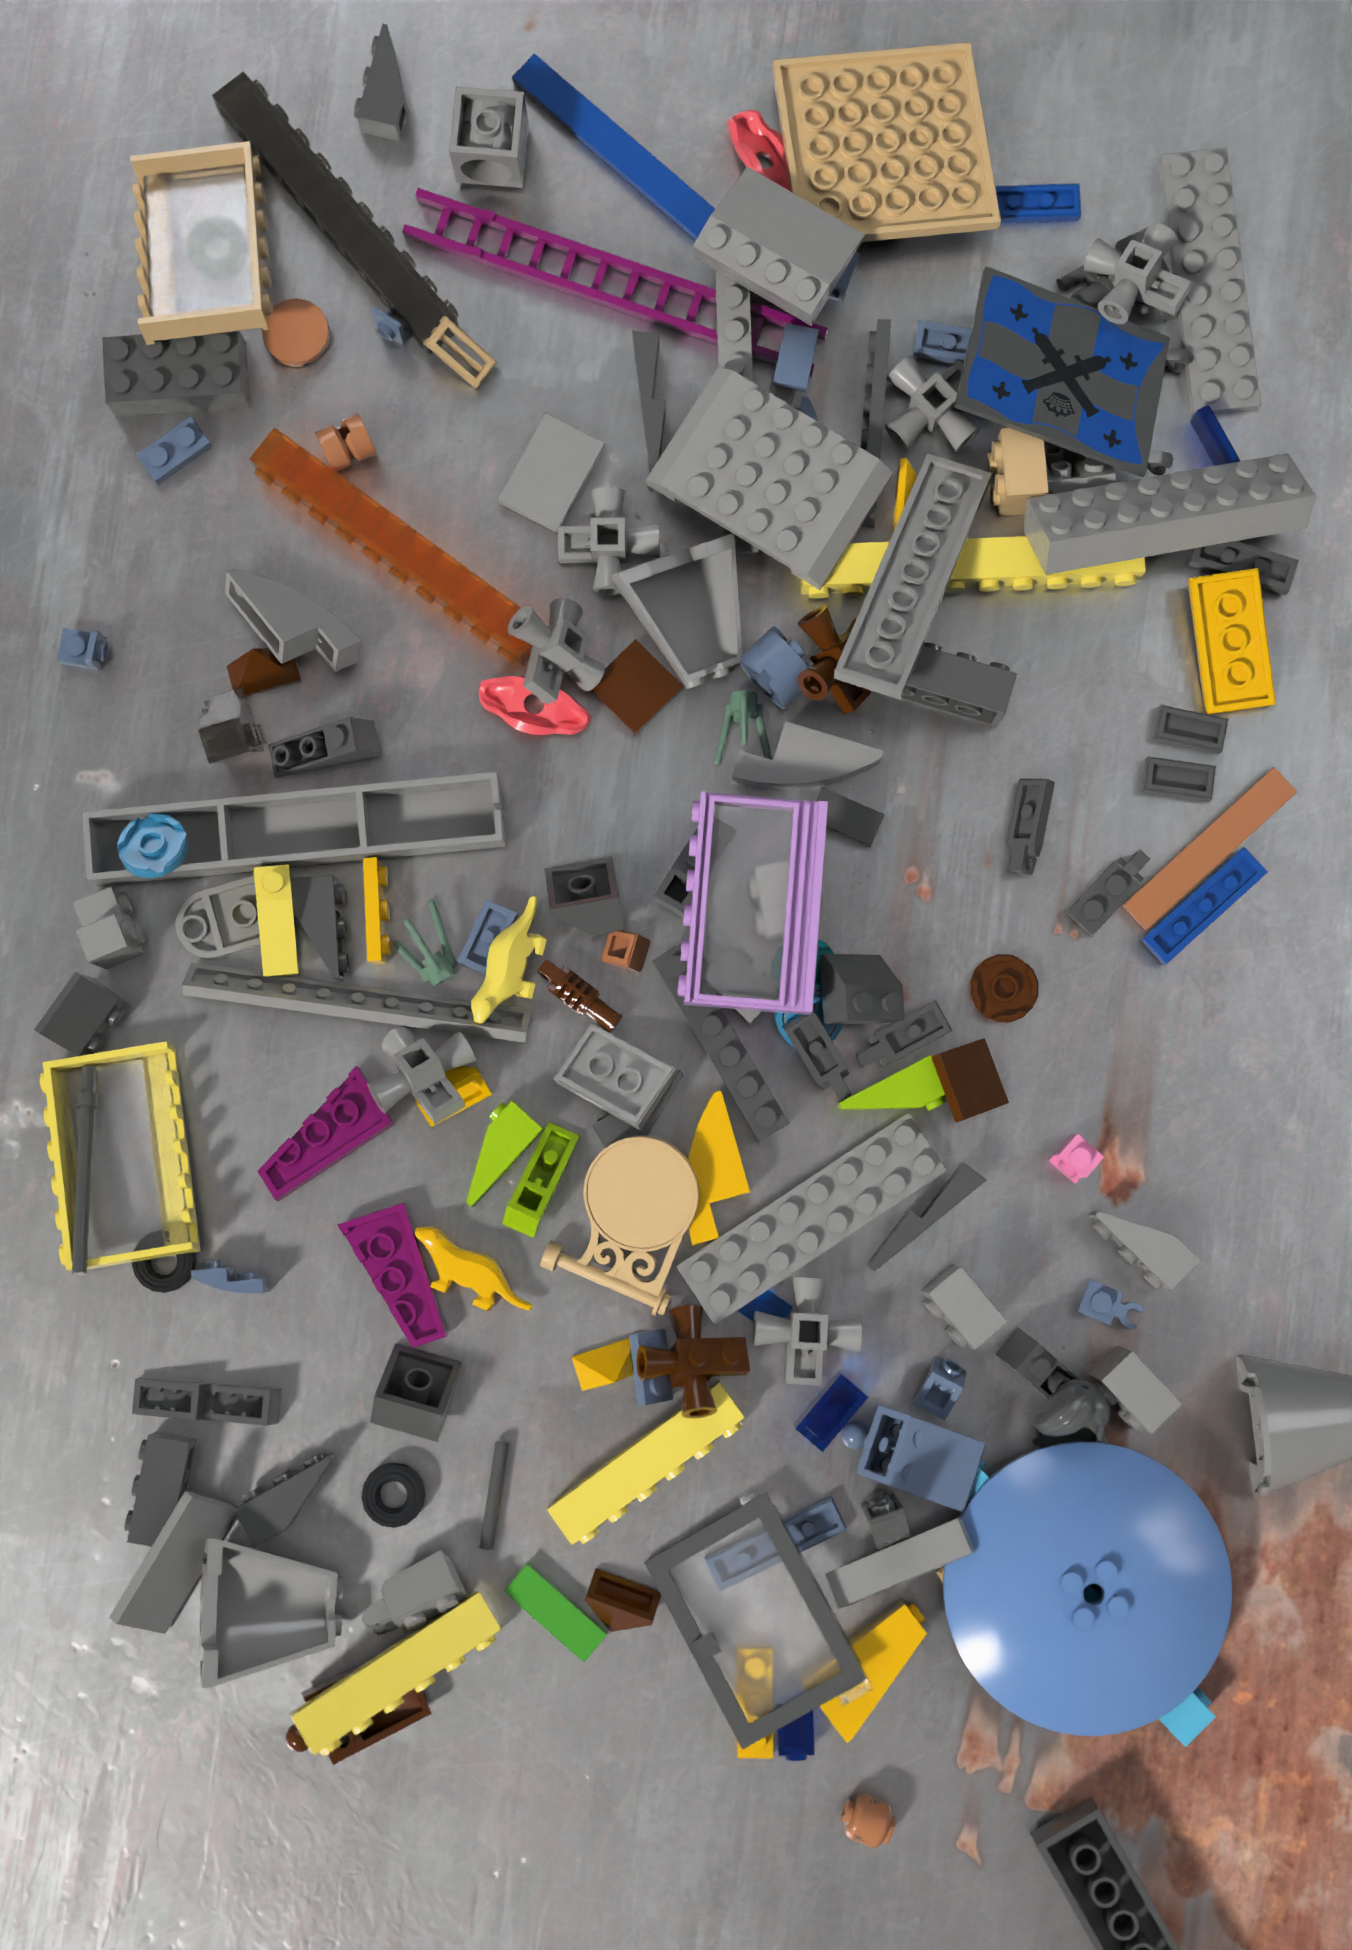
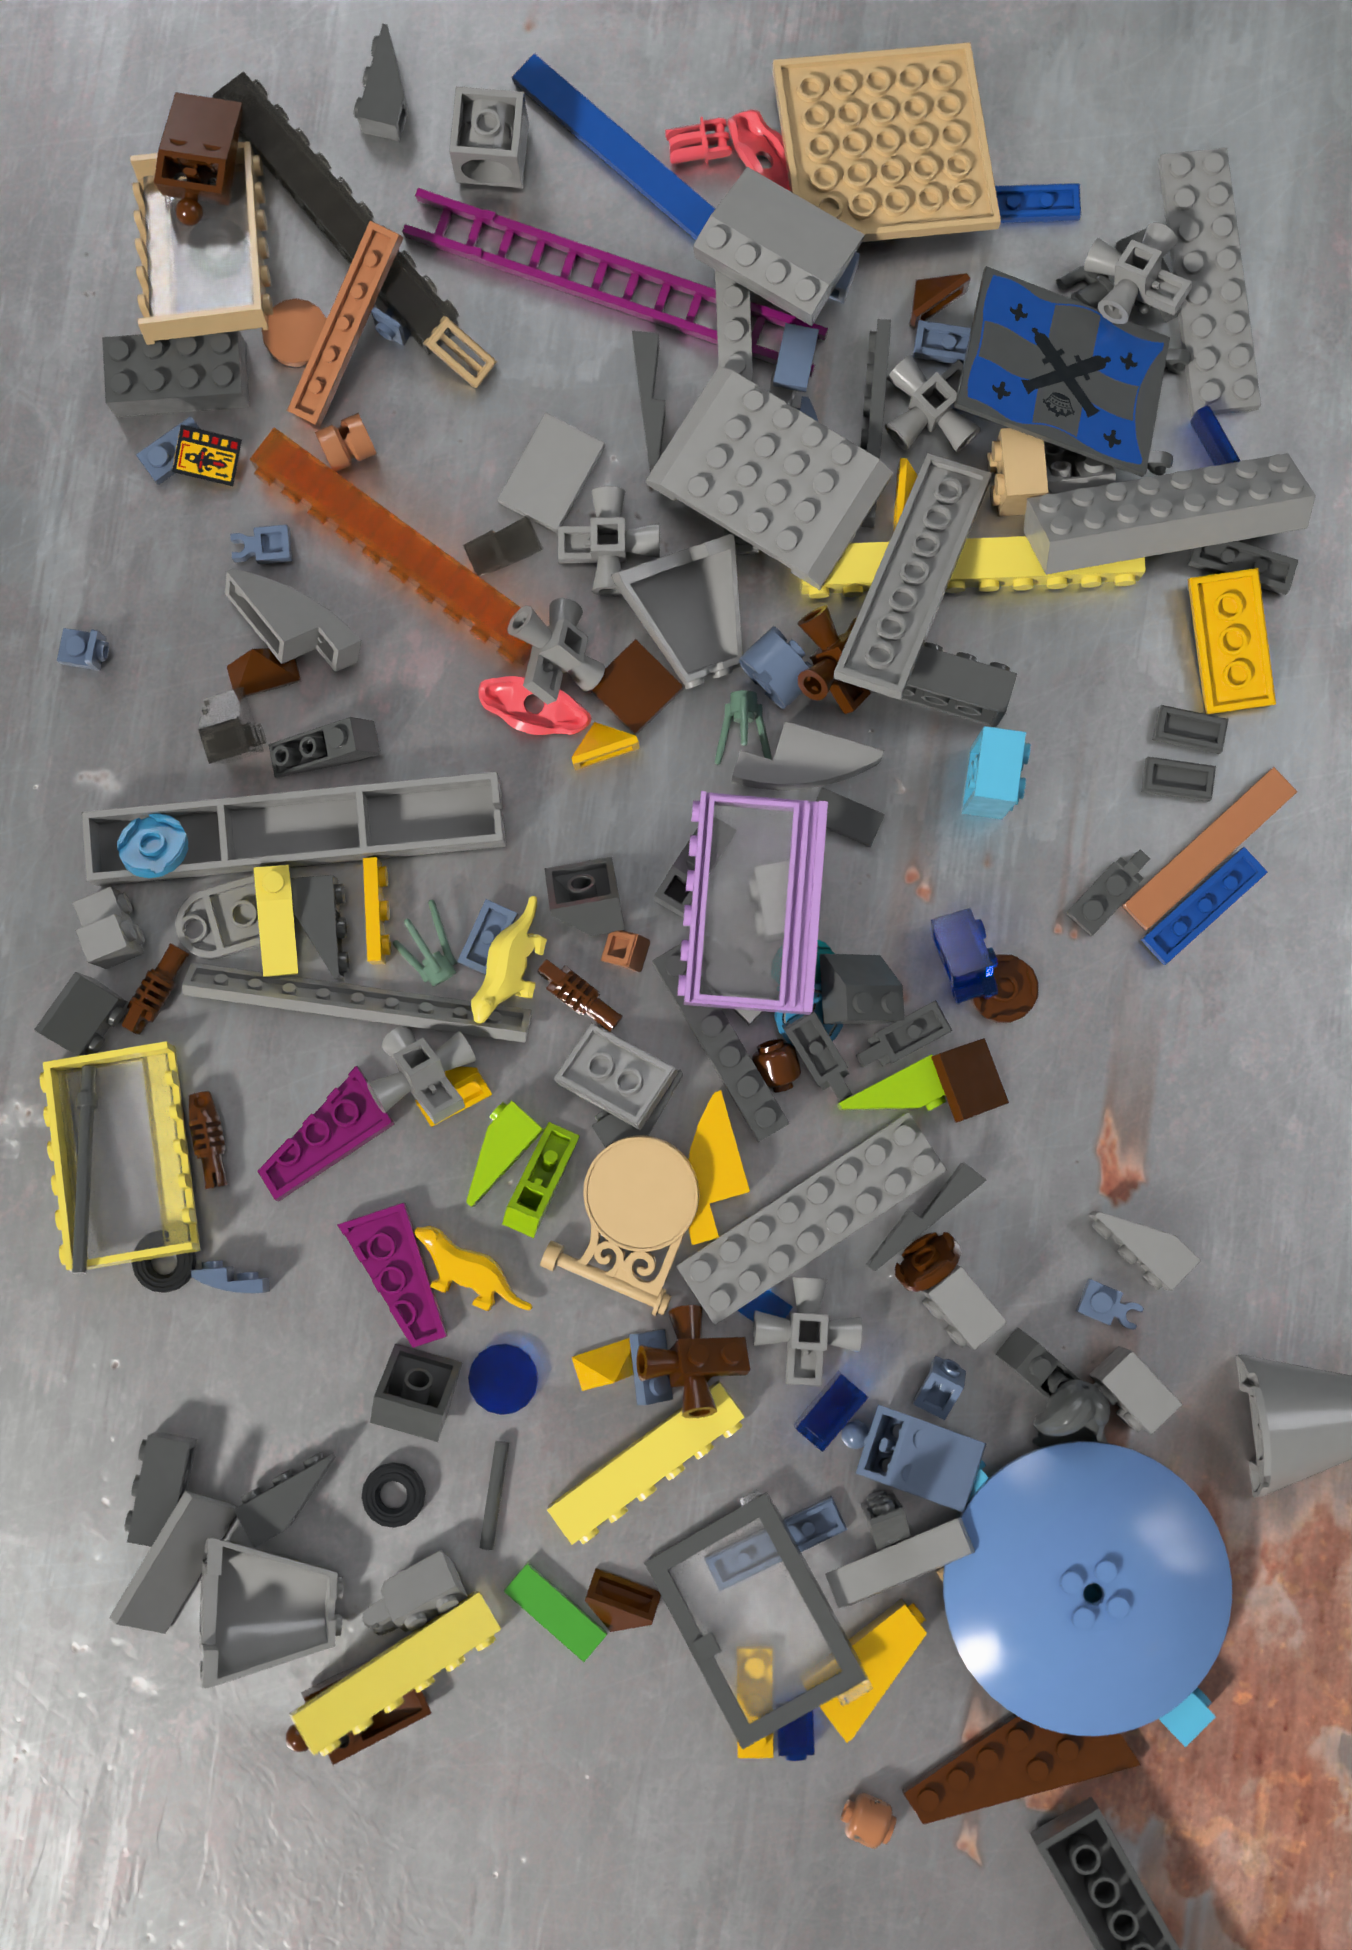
(154, 990): none -> reddish brown hinge
(201, 146): none -> reddish brown slope
(206, 455): none -> piece
(207, 1137): none -> reddish brown hinge
(207, 1401): dark grey slope -> none
(268, 544): none -> sand blue plate
(345, 323): none -> nougat plate
(503, 548): none -> clear smoke slope
(503, 1378): none -> clear blue tile
(603, 744): none -> yellow slope
(692, 142): none -> coral arm
(777, 1064): none -> reddish brown head
(928, 1261): none -> reddish brown tile
(935, 294): none -> reddish brown slope
(965, 955): none -> clear blue hinge
(995, 772): none -> medium azure brick
(1012, 1764): none -> reddish brown wing
(1029, 823): dark grey hinge -> none
(1076, 1158): bright pink brick -> none

